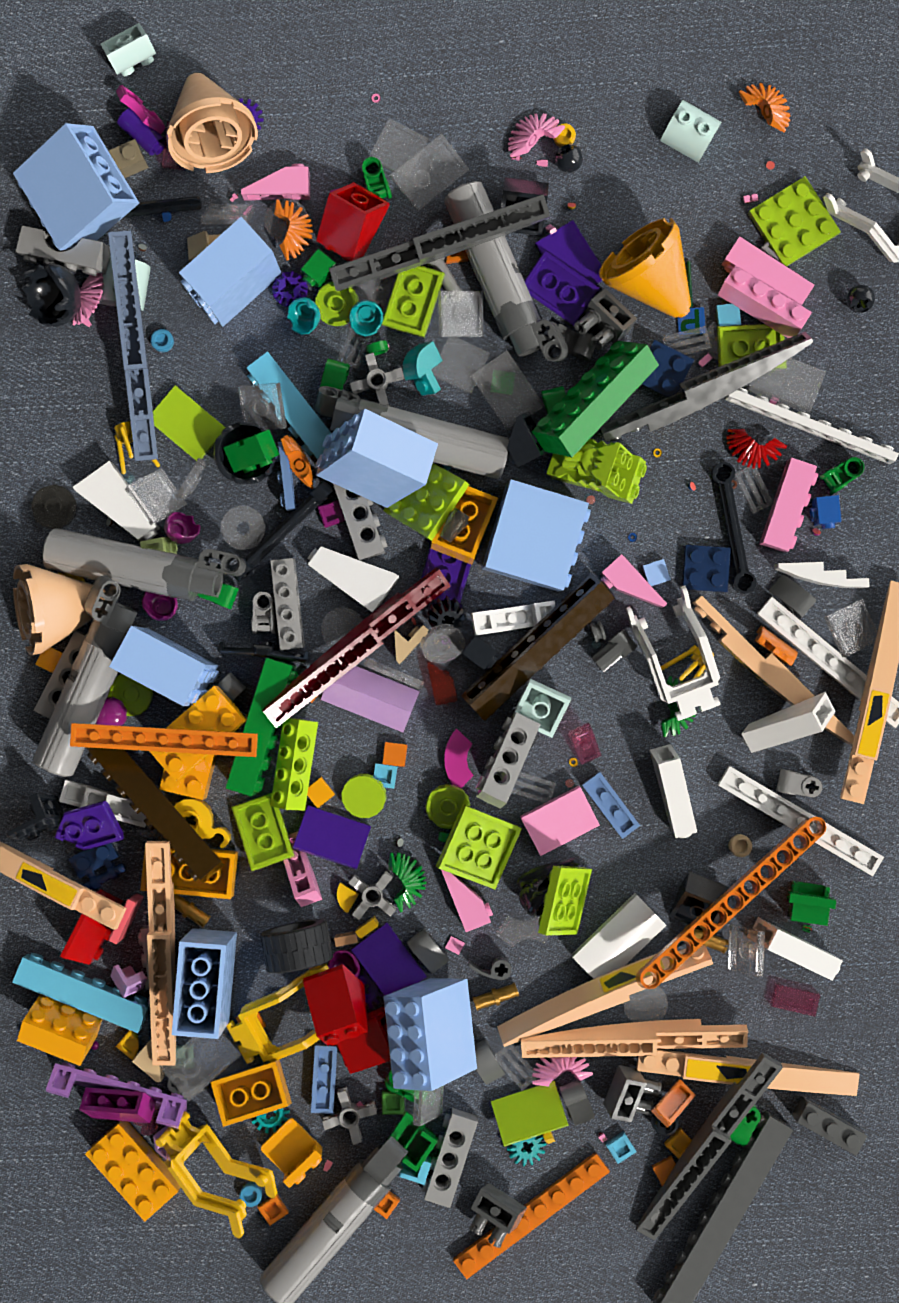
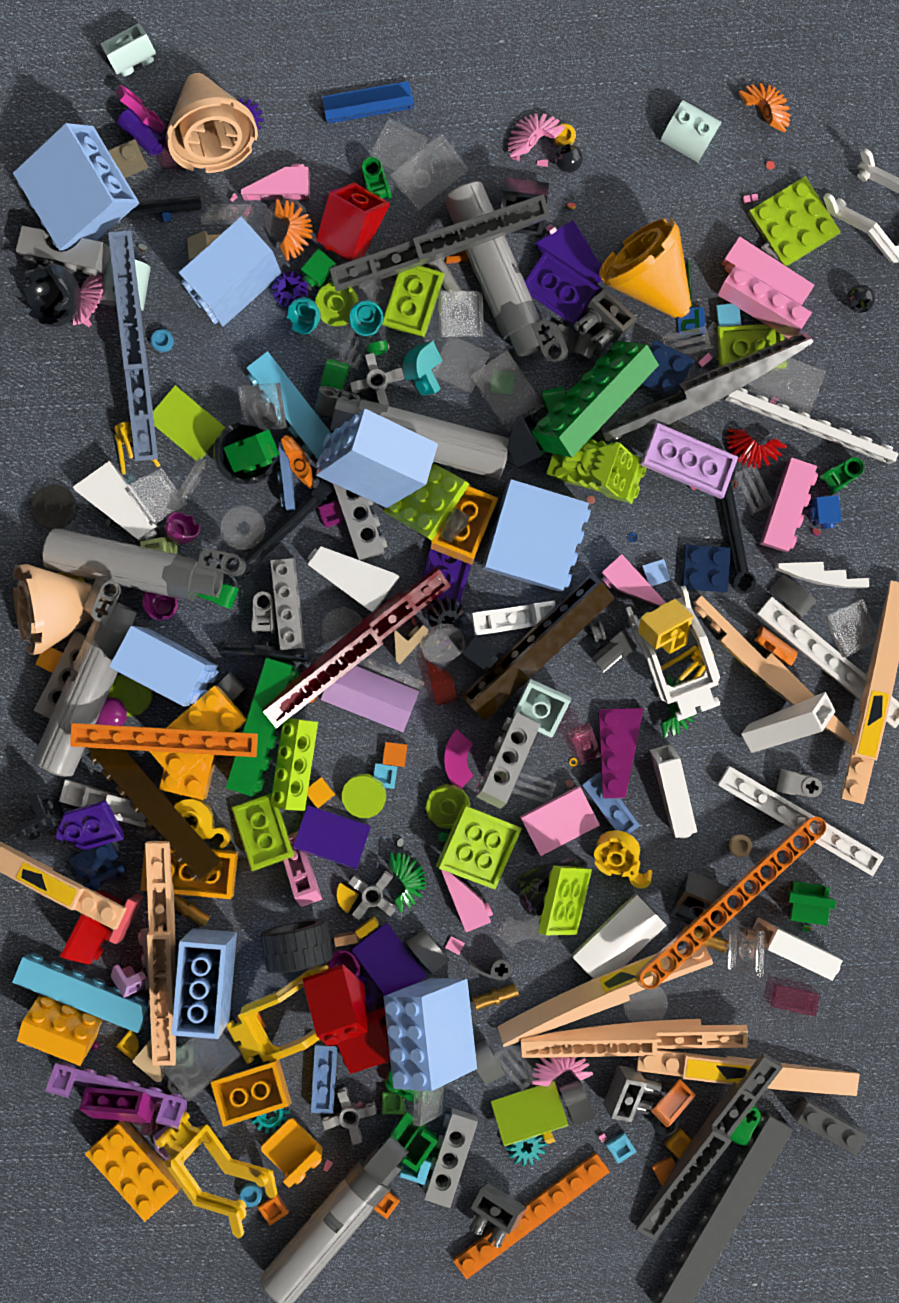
(368, 102): none -> blue panel
(617, 748): none -> magenta wing
(619, 854): none -> yellow piece
(666, 626): none -> yellow brick
(689, 460): none -> lavender plate

